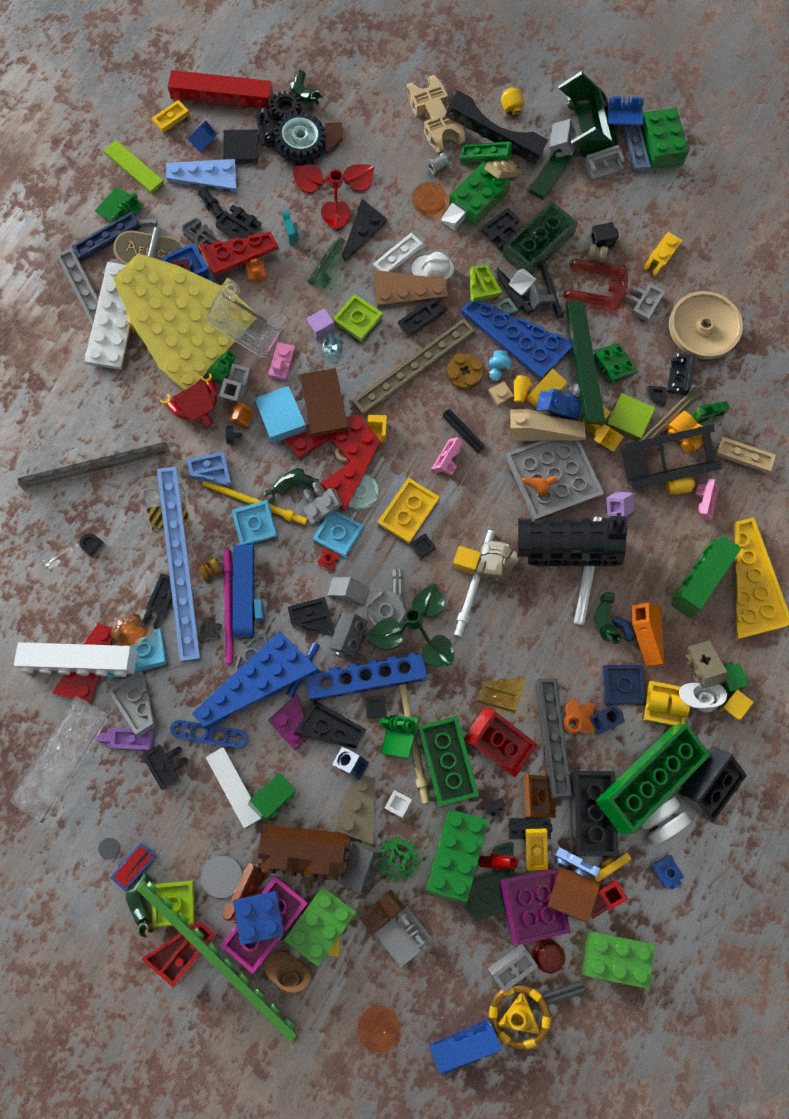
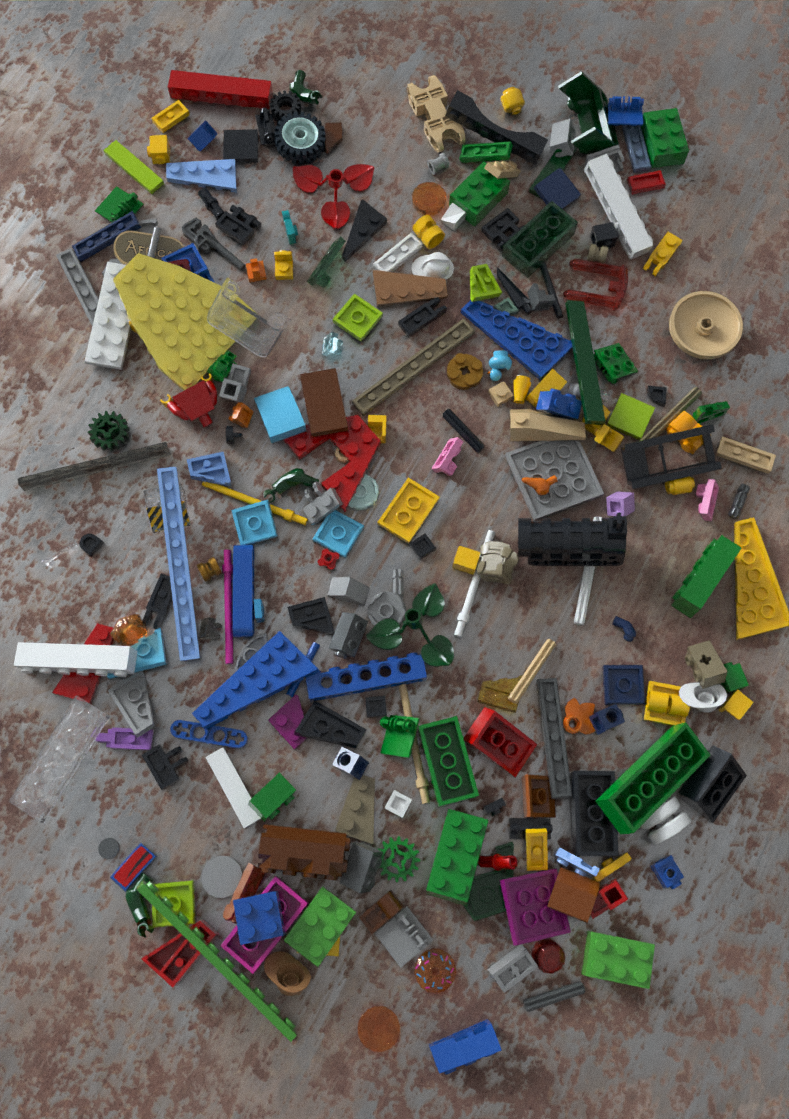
(106, 429): none -> dark green gear
(159, 149): none -> yellow brick
(231, 254): red wing -> none
(281, 361): bright pink hinge -> none
(283, 265): none -> yellow bracket
(321, 324): lavender panel -> none
(424, 966): none -> clear orange dish
(428, 231): none -> yellow wheel
(520, 1017): yellow piece -> none
(522, 281): white slope -> none
(531, 672): none -> tan axle
(558, 189): none -> dark blue tile
(603, 622): dark green arm -> none
(618, 206): none -> white brick
(646, 182): none -> red tile
(647, 303): light grey hinge -> none
(649, 632): orange slope -> none
(681, 374): black hinge -> none
(739, 501): none -> dark grey axle

